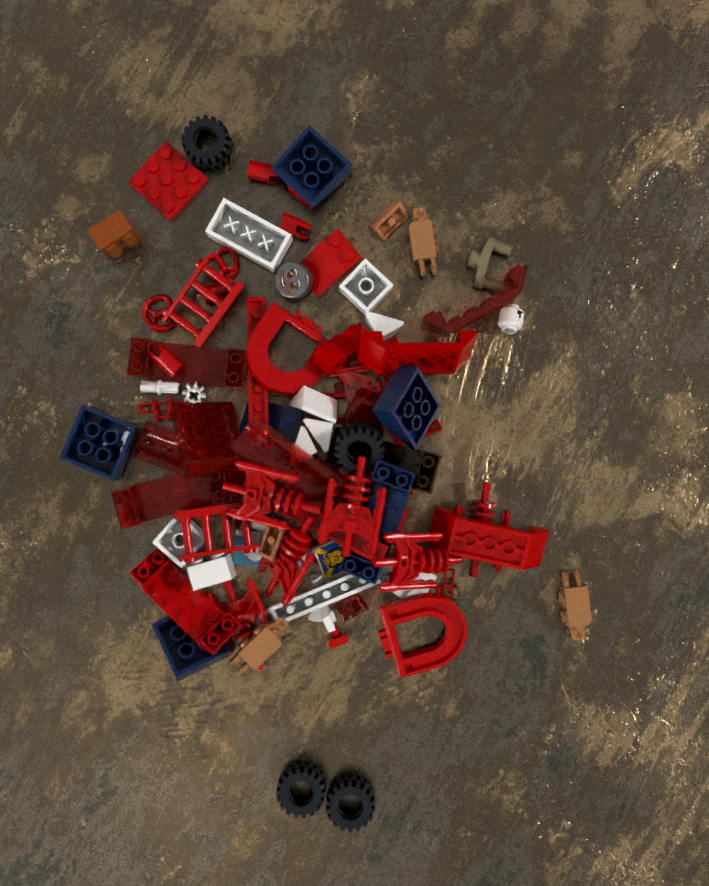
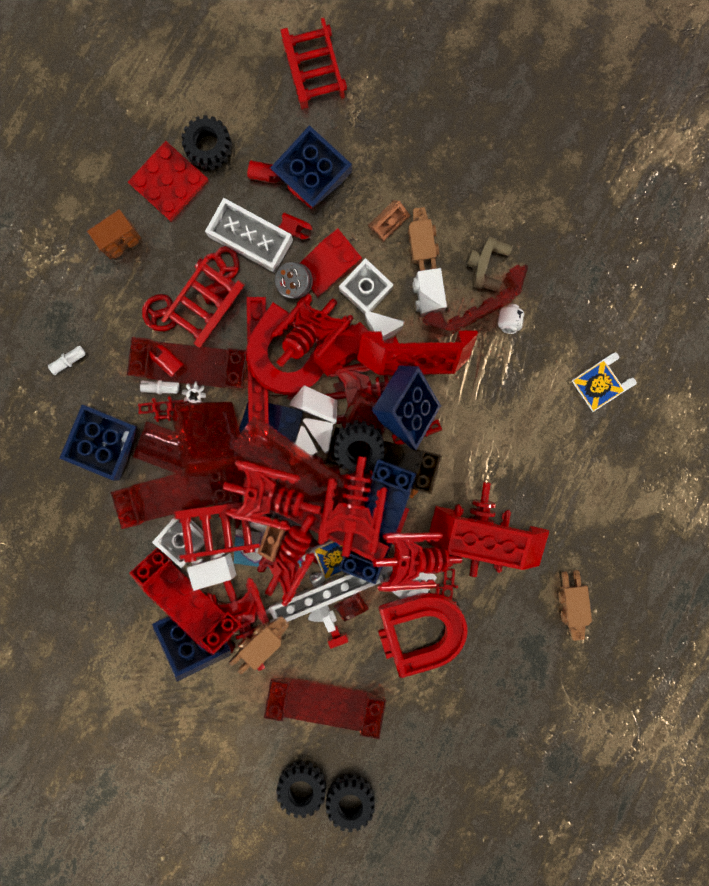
(66, 360): none -> white axle
(295, 59): none -> red fence
(309, 326): none -> red bar
(325, 705): none -> clear red slope
(430, 291): none -> white slope
(600, 384): none -> flag

